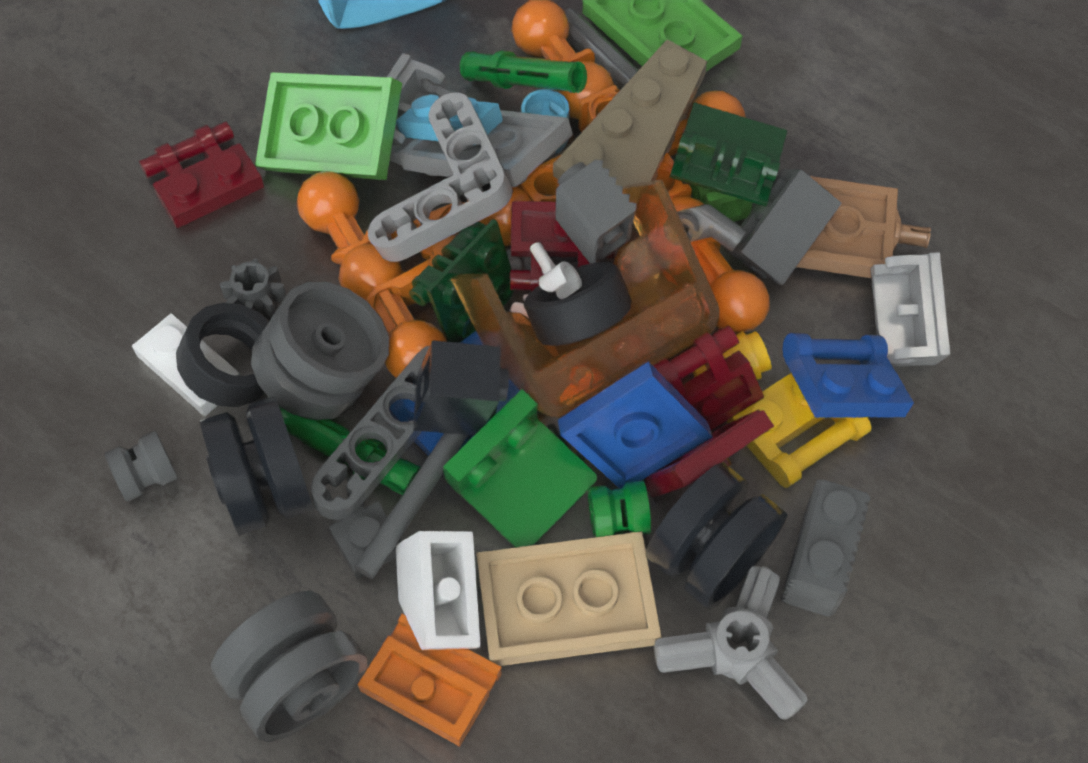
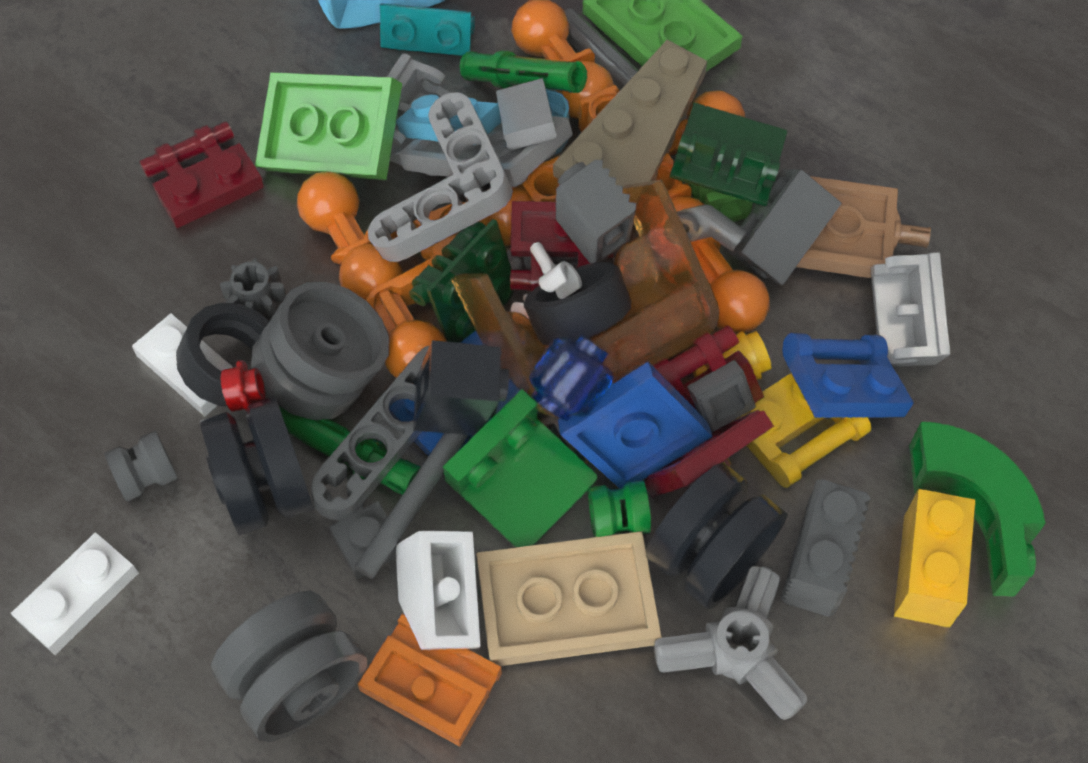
(74, 593): none -> white plate
(242, 386): none -> red plate
(426, 29): none -> teal hinge
(526, 114): none -> light grey tile
(571, 377): none -> clear blue head
(722, 395): none -> dark grey tile
(935, 558): none -> yellow brick
(1005, 503): none -> green arch

